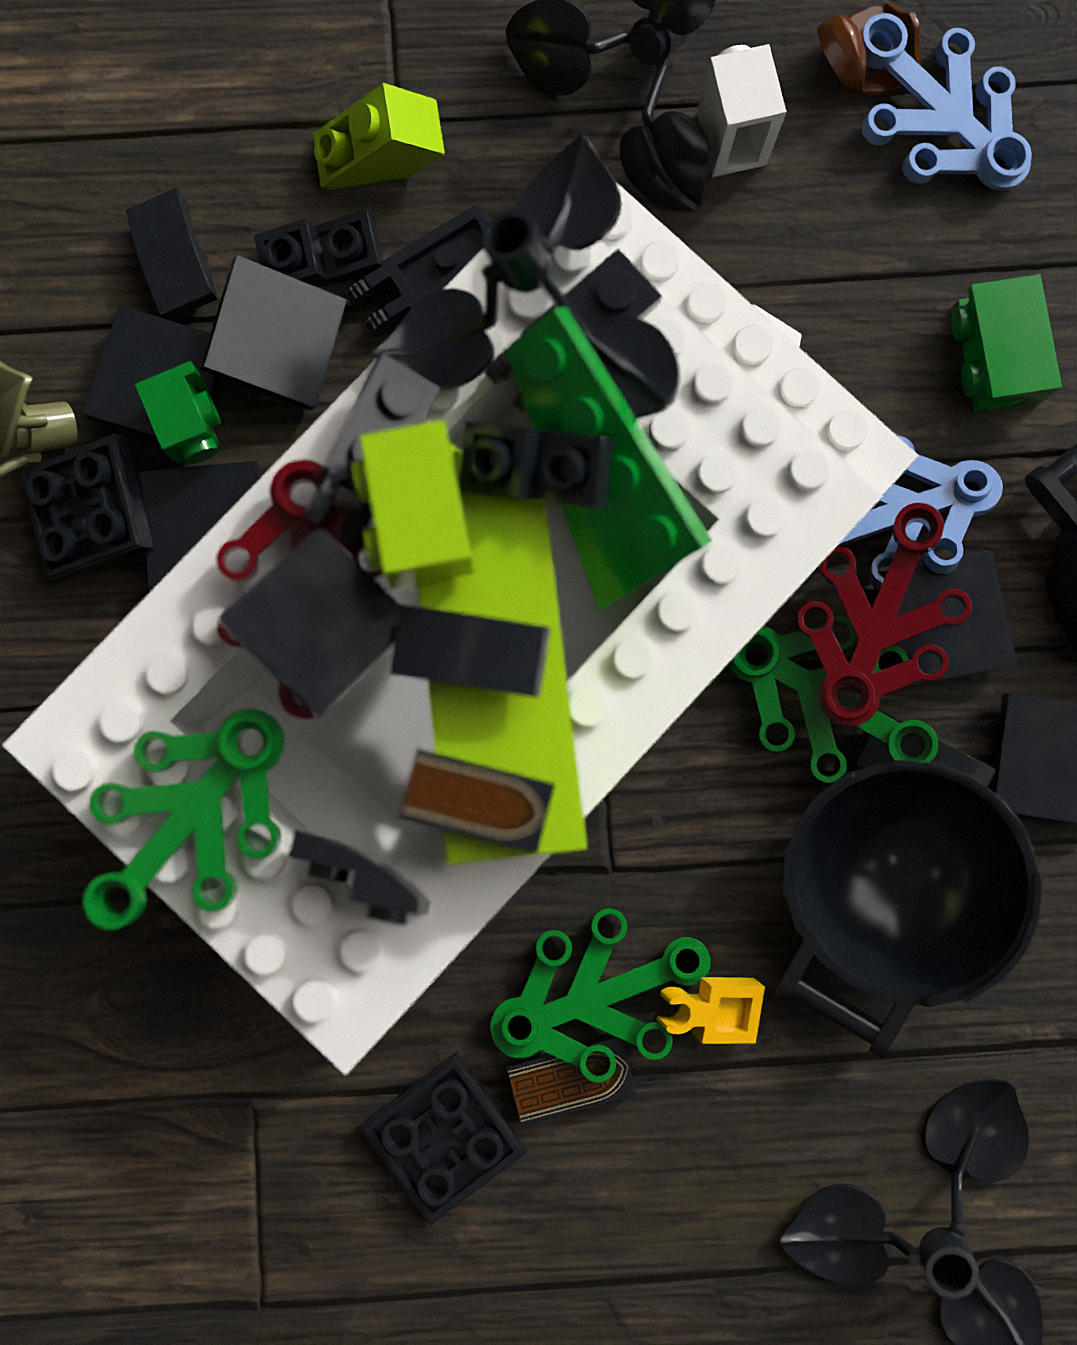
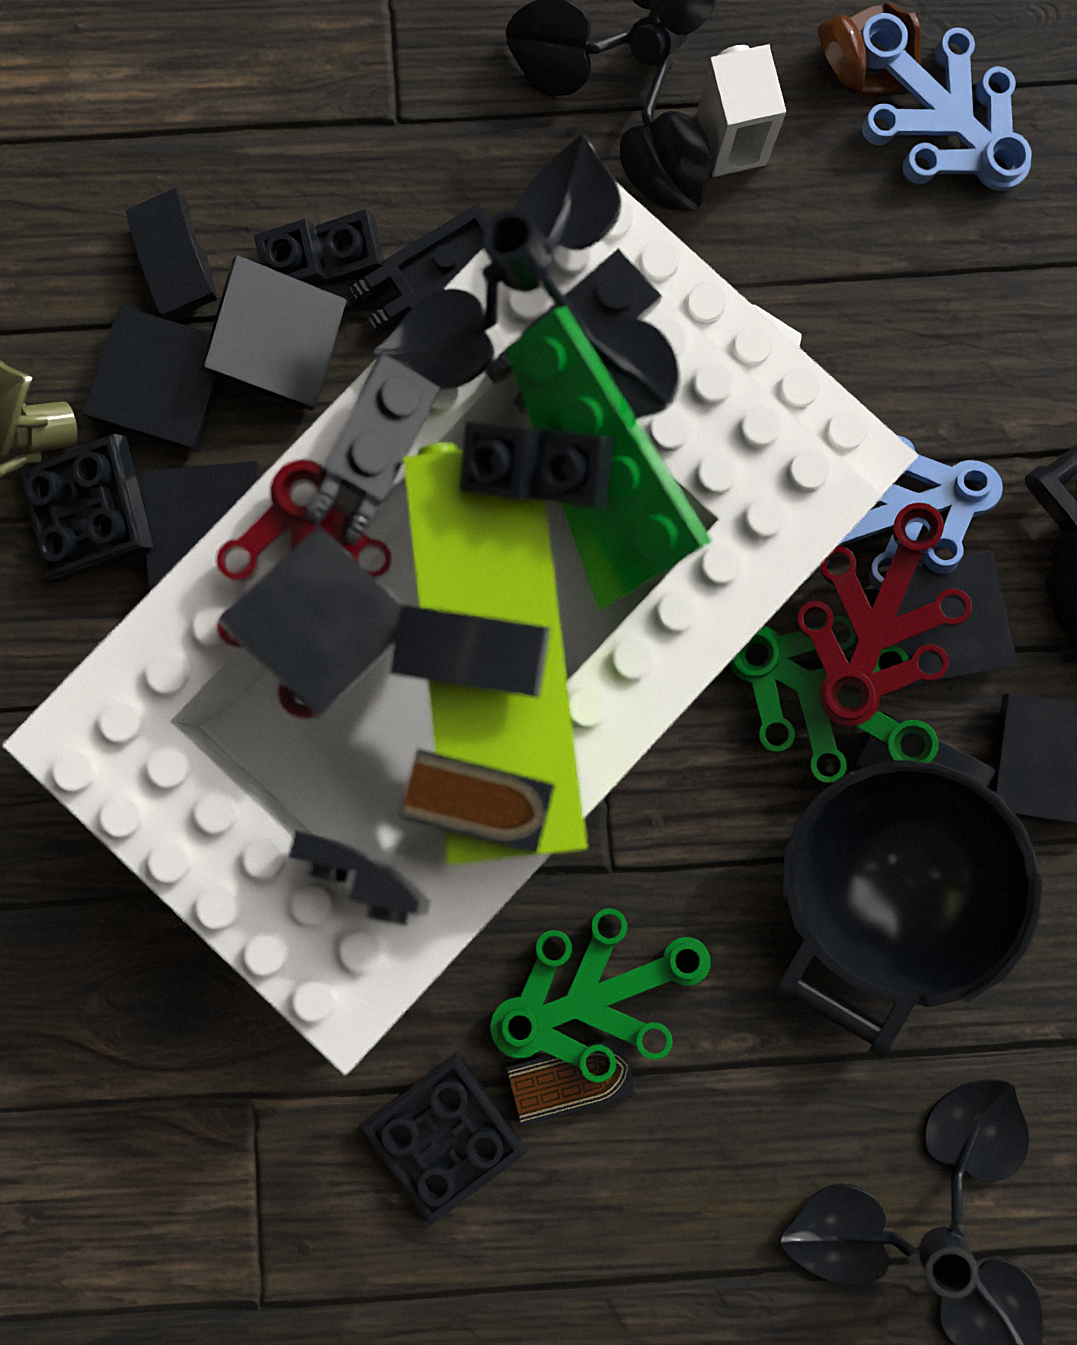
(181, 413): green brick -> none
(194, 808): green plant -> none
(379, 139): lime slope -> none
(414, 504): lime brick -> none
(721, 1013): yellow plate -> none
(1006, 344): green brick -> none

